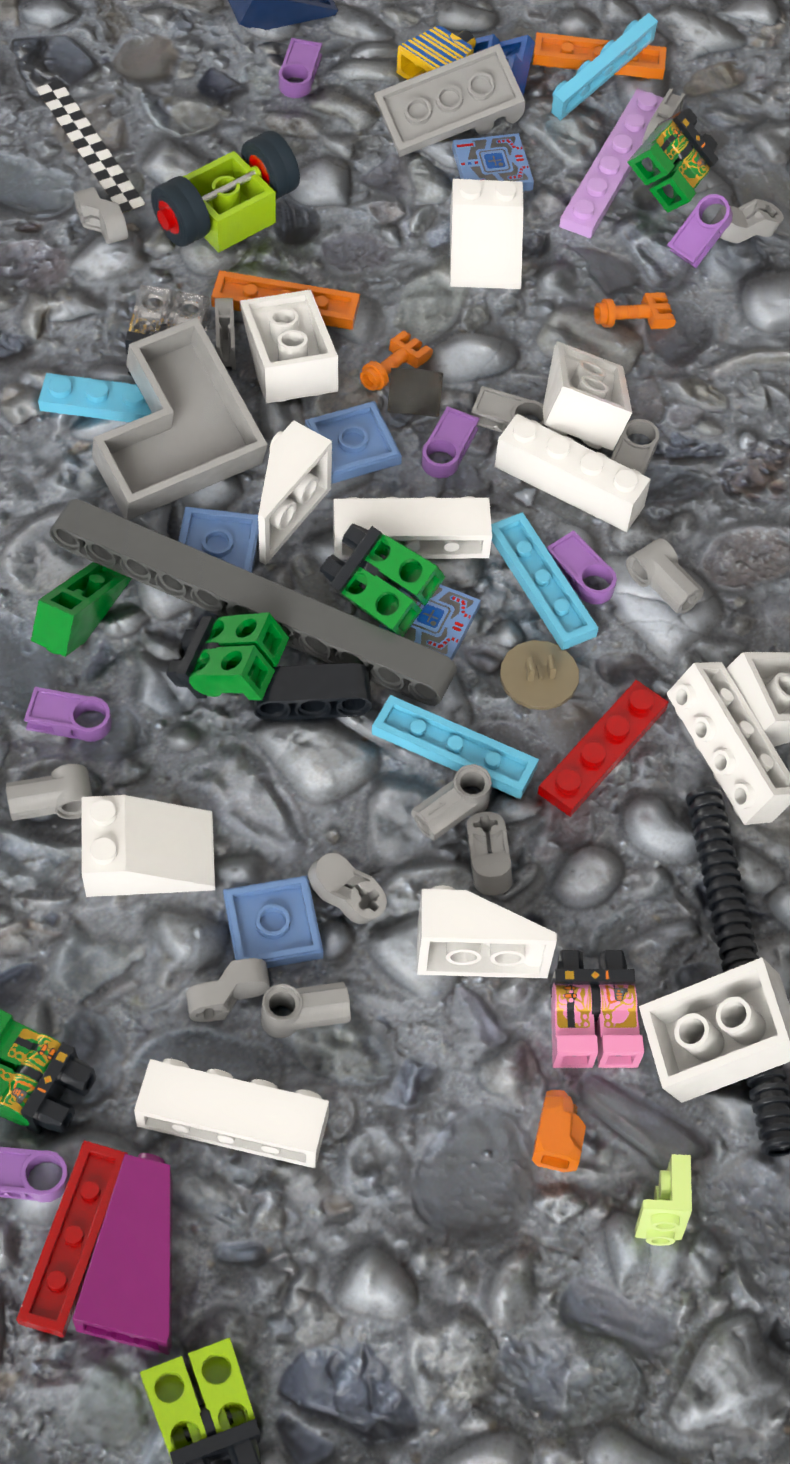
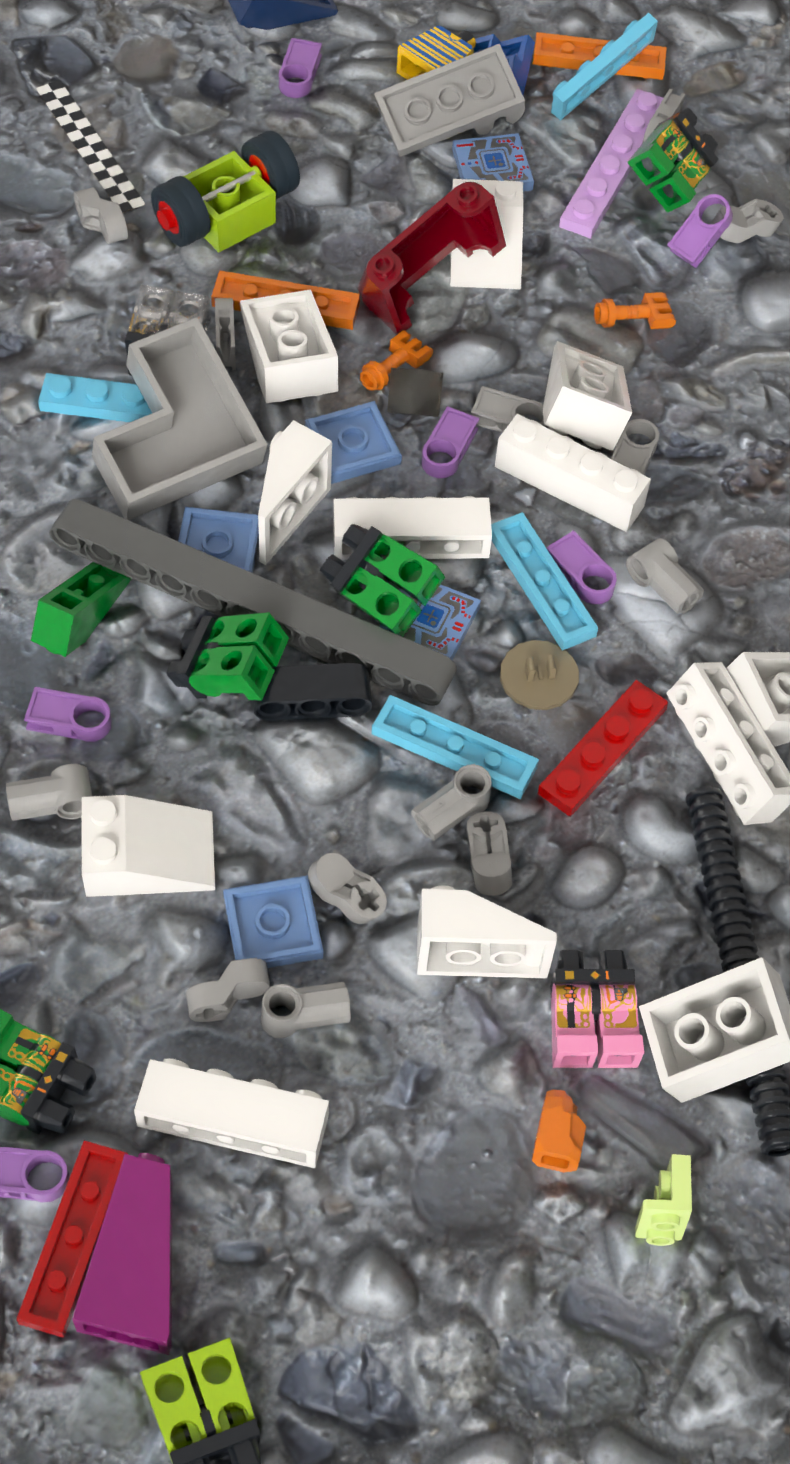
(460, 220): none -> dark red windscreen

